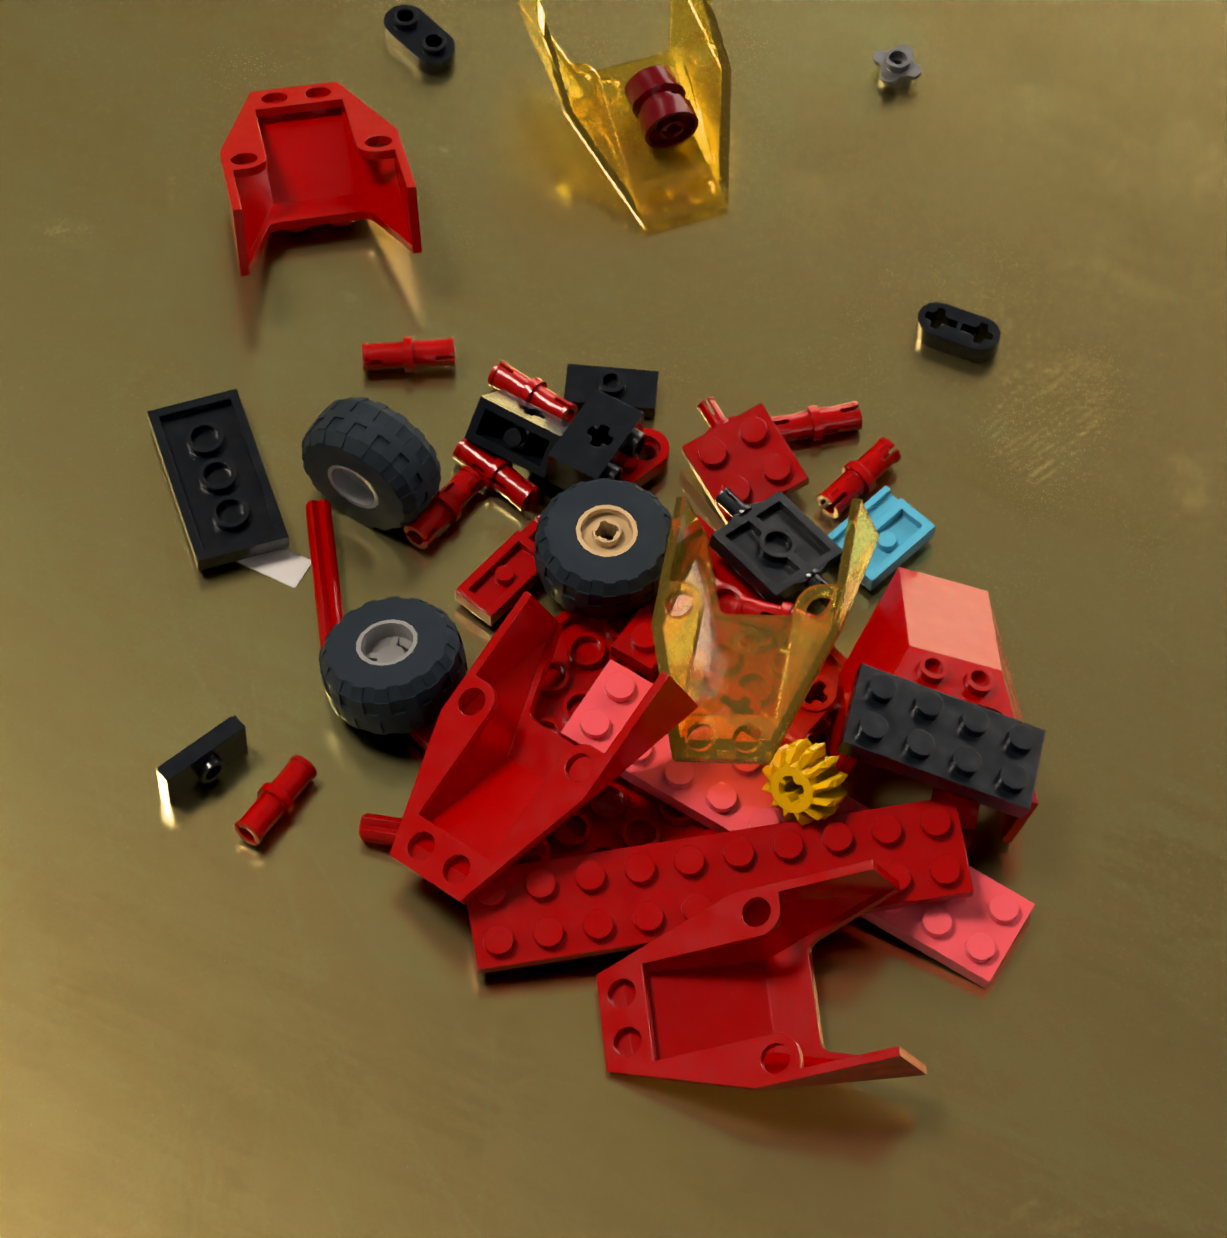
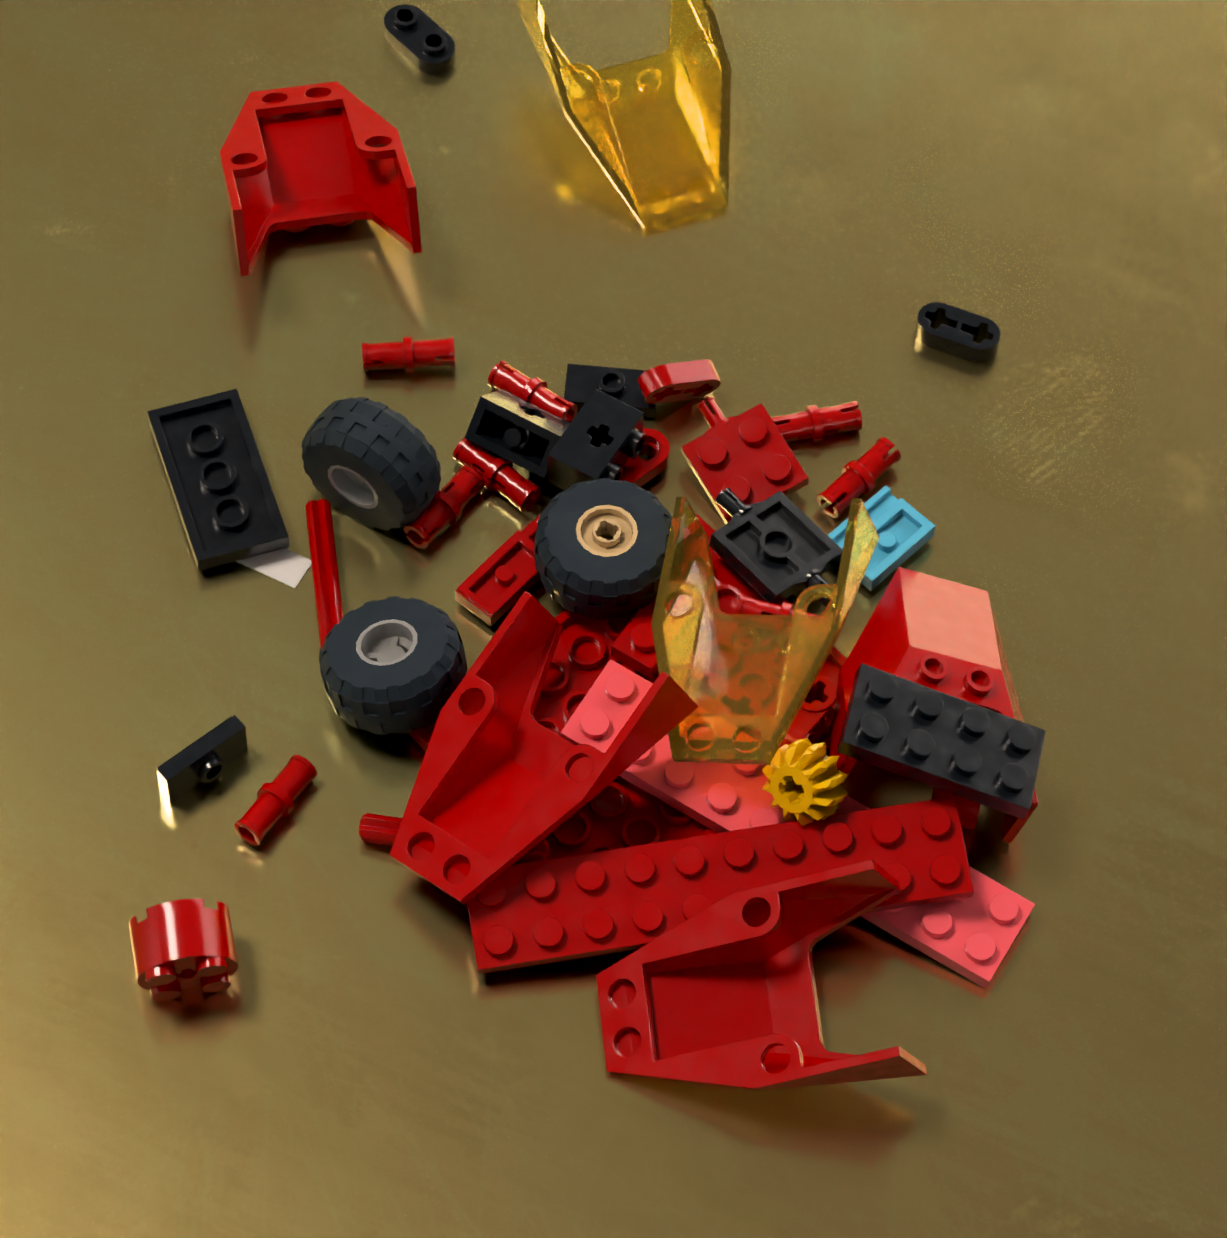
(183, 948): none -> red brick
(661, 106): dark red wheel -> none
(678, 381): none -> red beam
(897, 66): flat silver plate -> none

